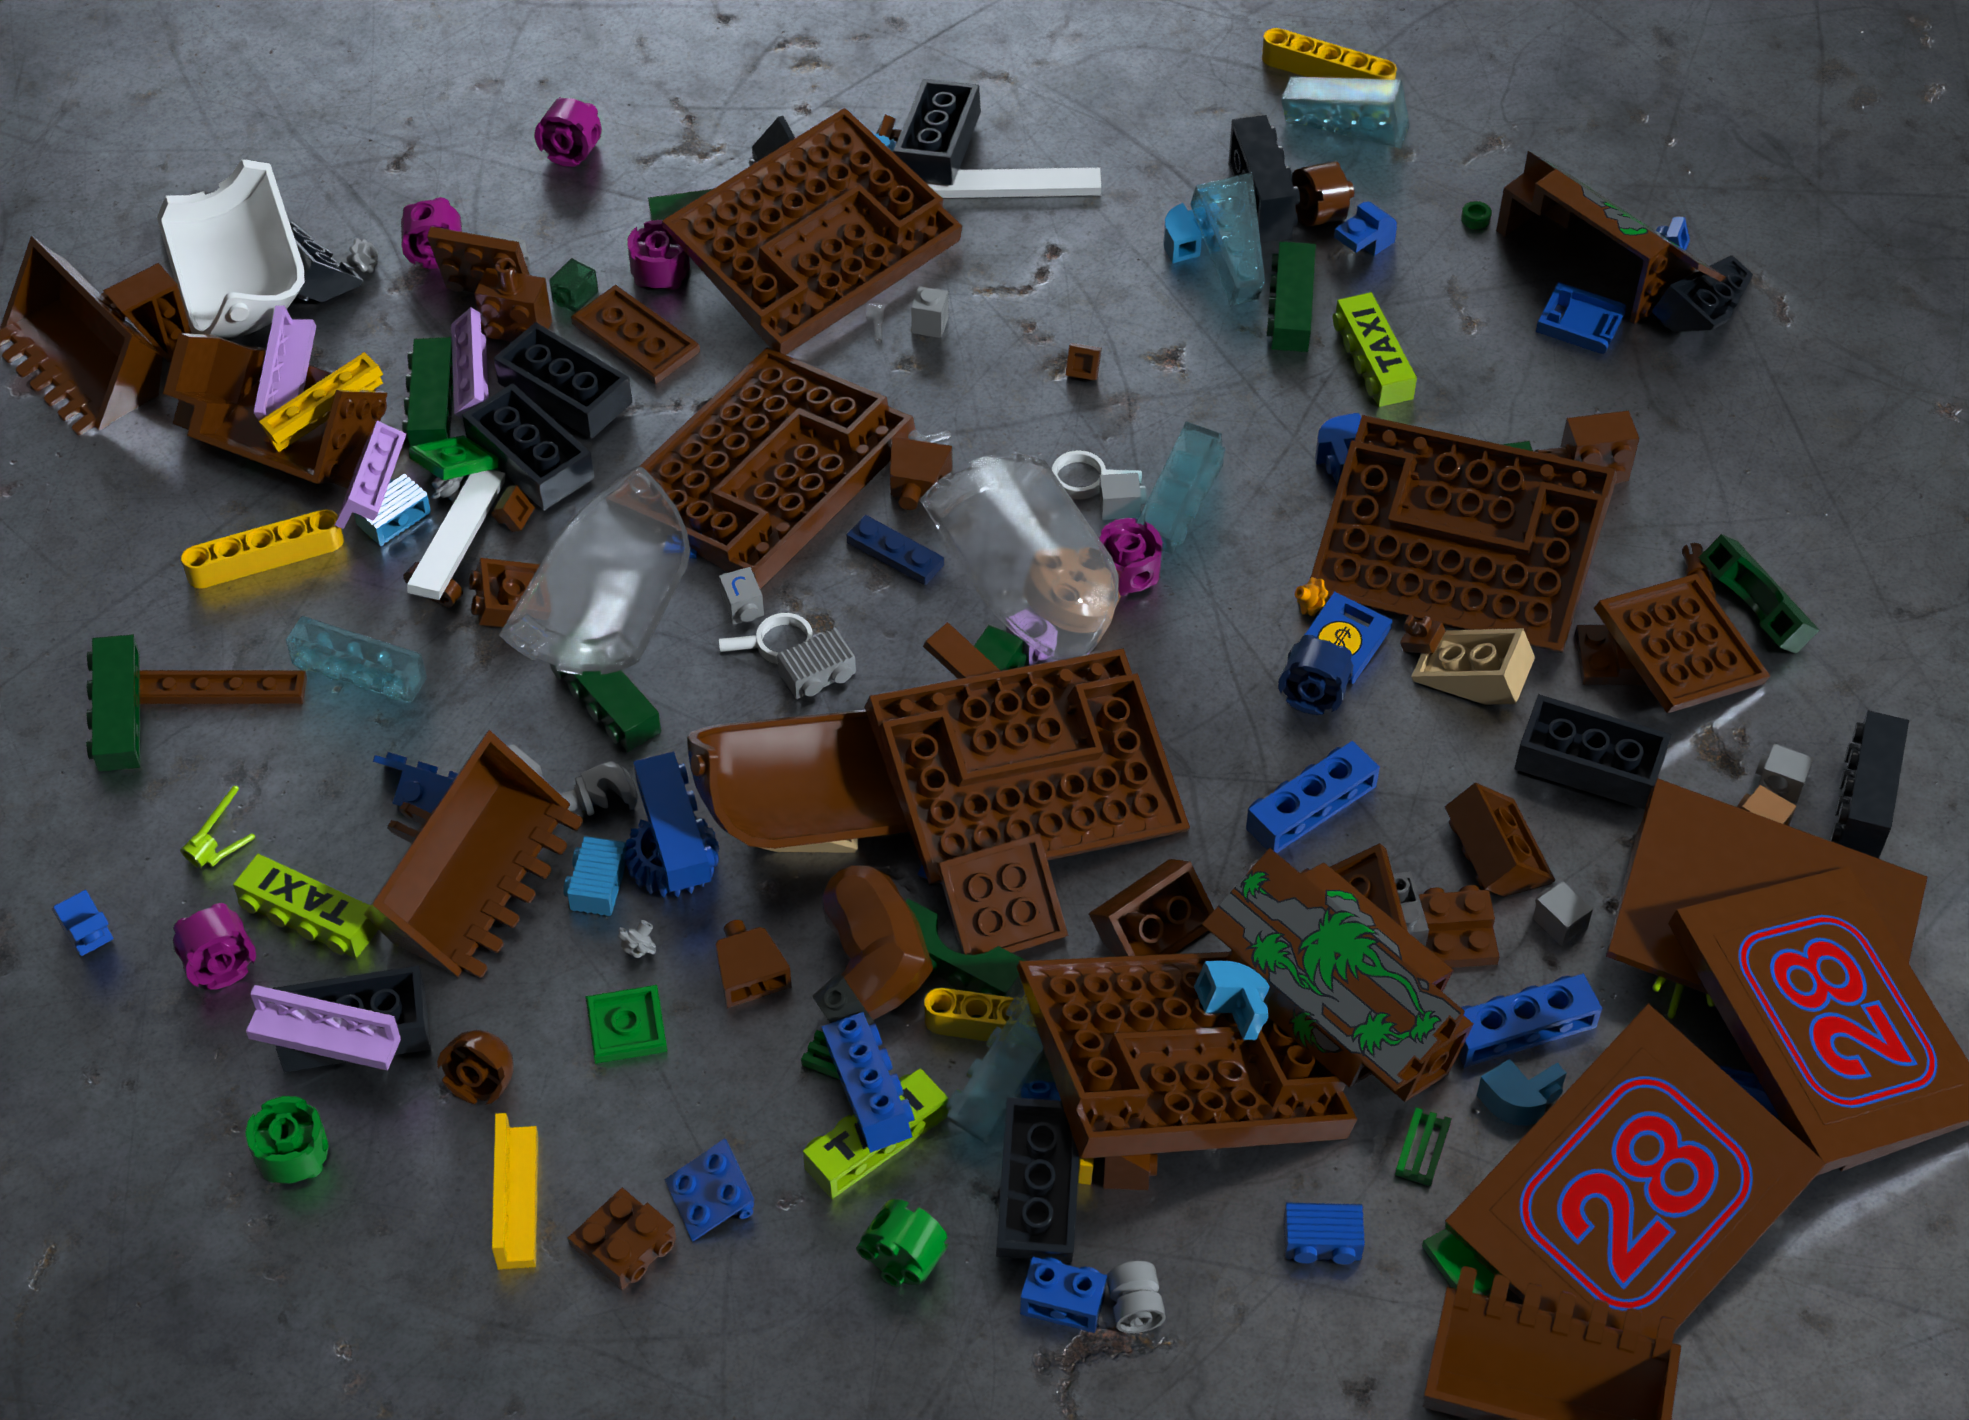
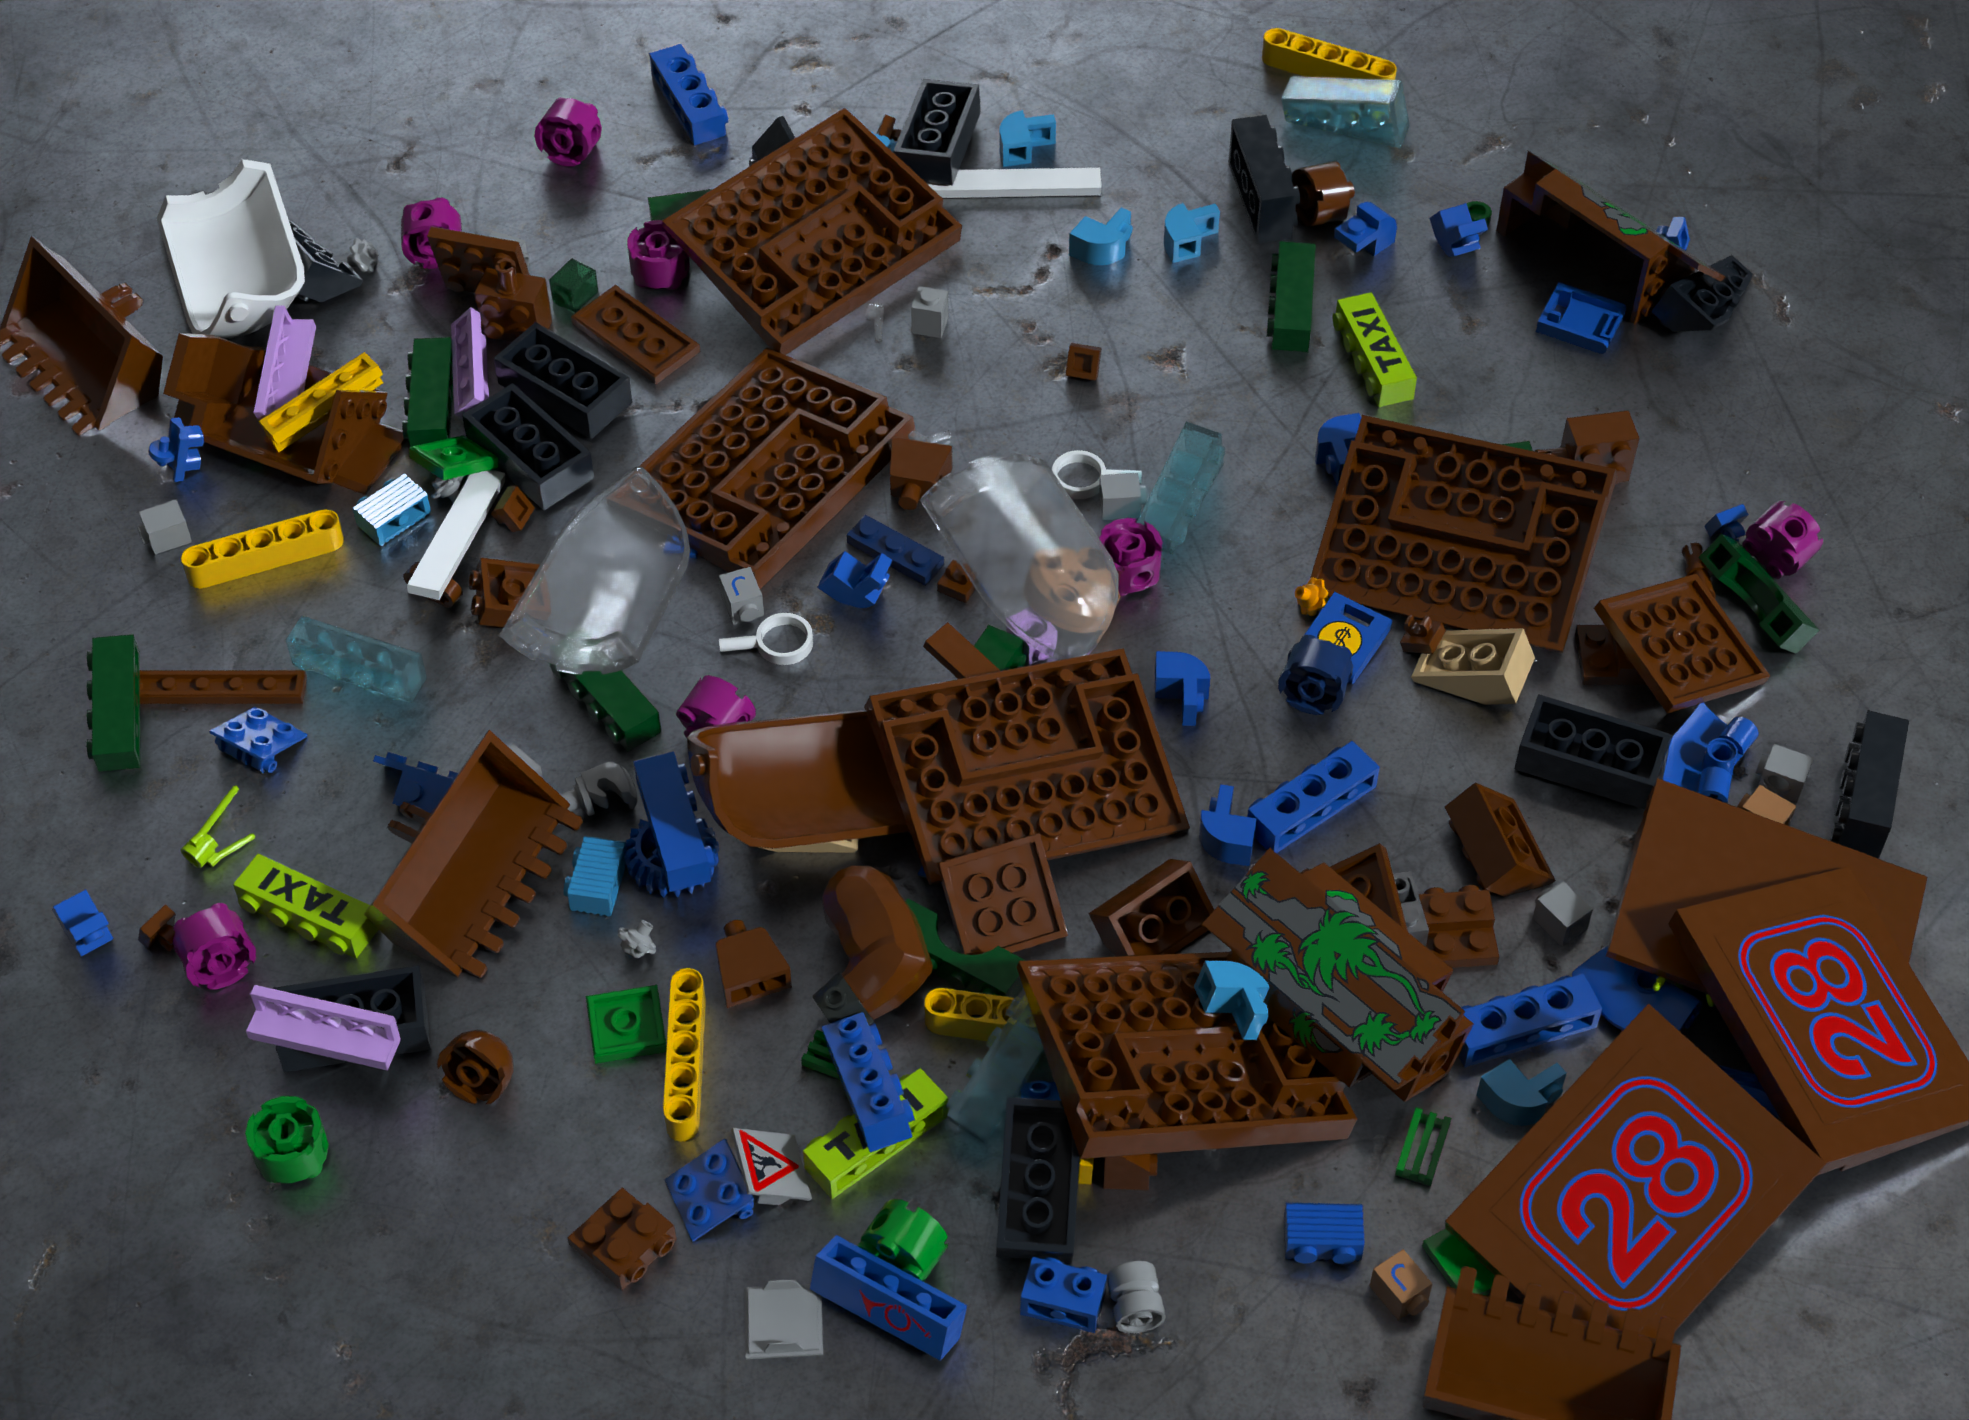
(153, 306): reddish brown wedge -> none
(159, 929): none -> reddish brown tile
(164, 527): none -> light grey brick
(174, 448): none -> blue hips
(256, 738): none -> blue hinge
(372, 474): lavender fence -> none
(514, 1195): yellow fence -> none
(685, 1068): none -> yellow beam
(688, 94): none -> blue brick
(714, 703): none -> magenta brick
(771, 1166): none -> light grey piece
(782, 1321): none -> light grey piece
(816, 664): light grey brick -> none
(853, 582): none -> blue brick
(888, 1297): none -> blue brick
(956, 583): none -> reddish brown tile
(1020, 134): none -> dark azure brick
(1099, 242): none -> dark azure brick
(1184, 678): none -> blue brick
(1226, 835): none -> blue brick
(1231, 233): clear light blue wedge -> none
(1401, 1285): none -> medium nougat brick
(1456, 230): none -> blue brick
(1623, 998): none -> blue panel
(1706, 751): none -> blue panel
(1728, 523): none -> blue tile
(1783, 539): none -> magenta brick

